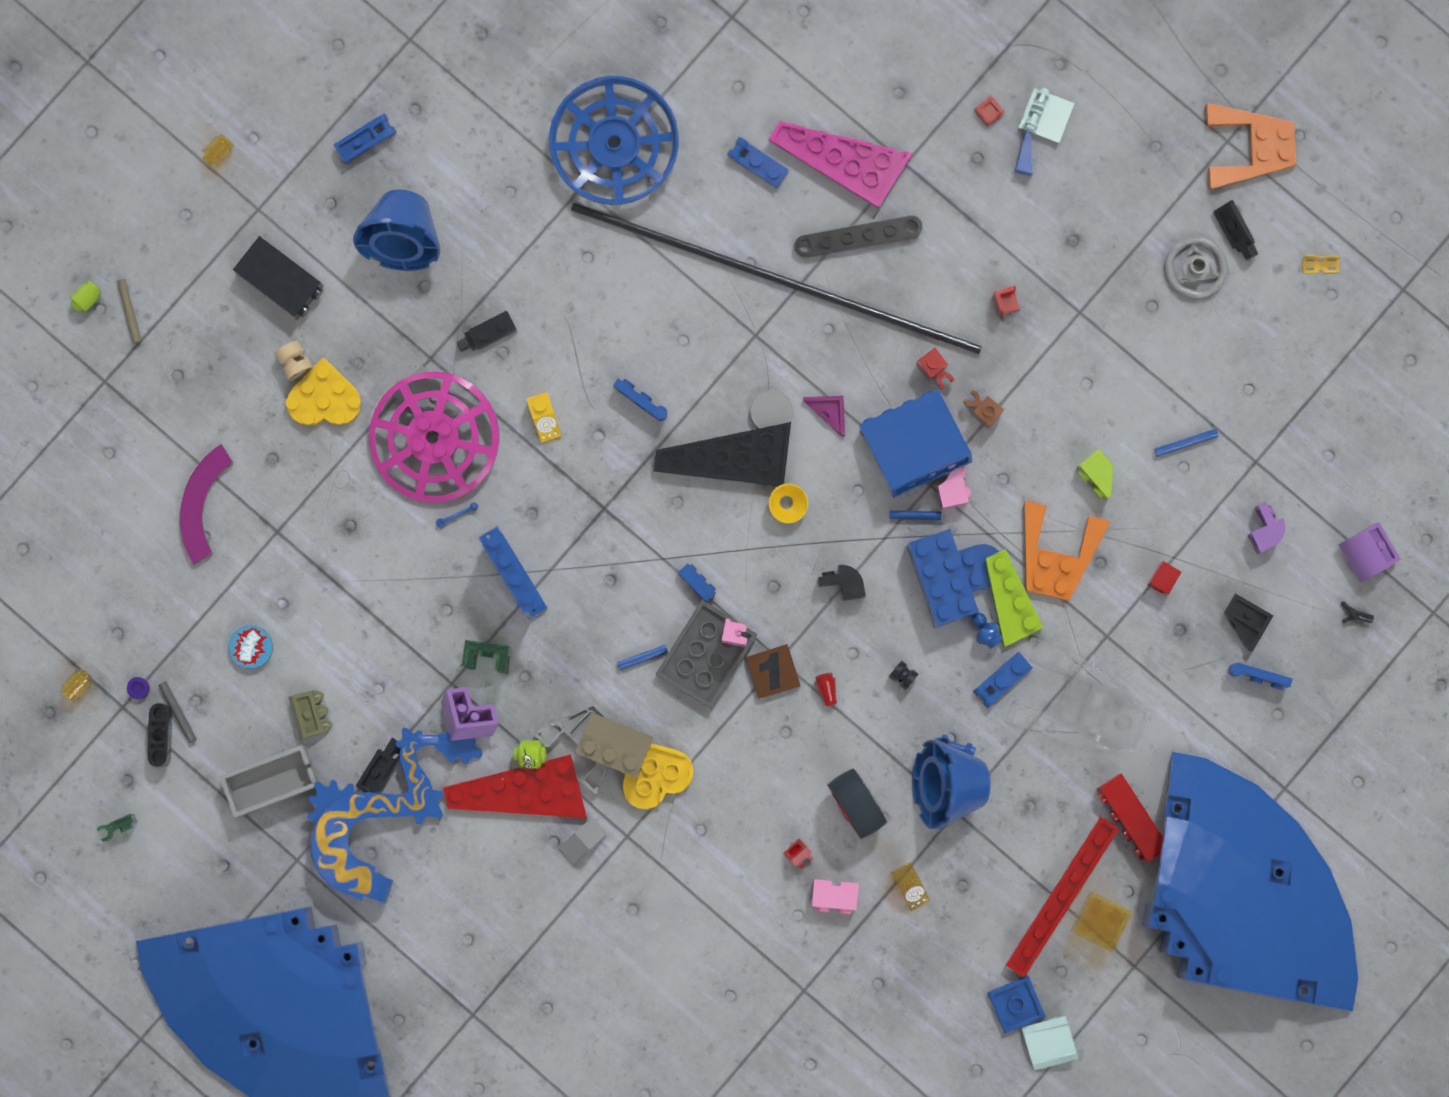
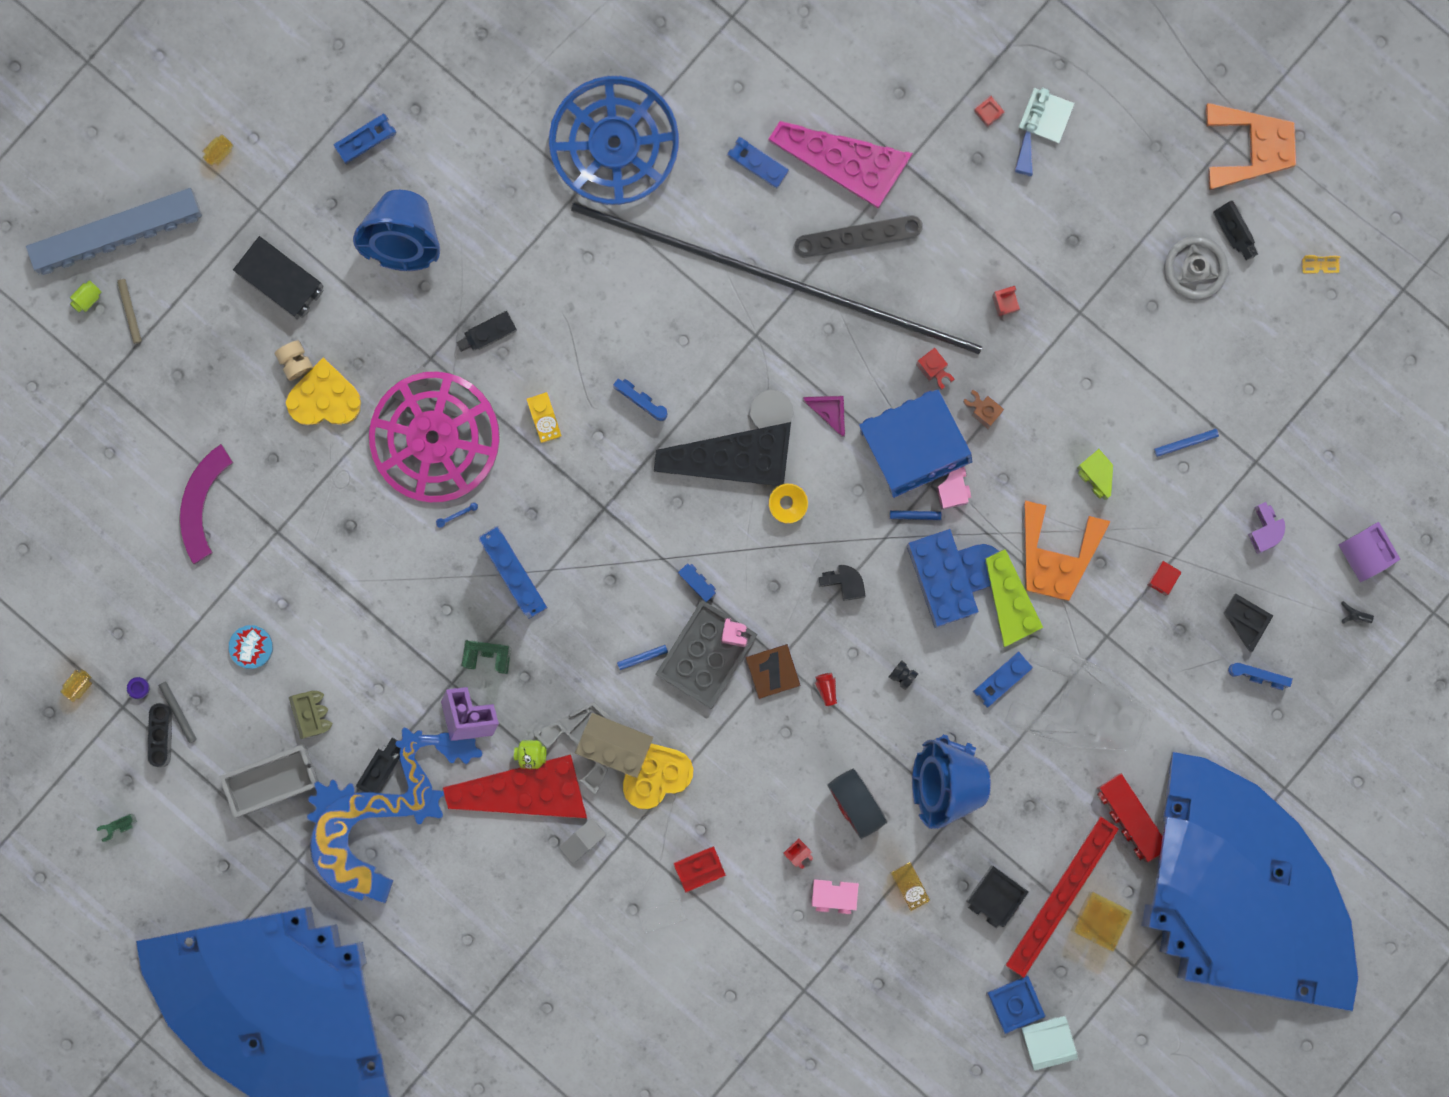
(114, 231): none -> sand blue brick
(699, 869): none -> red plate
(989, 632): blue animal -> none
(996, 897): none -> black piece

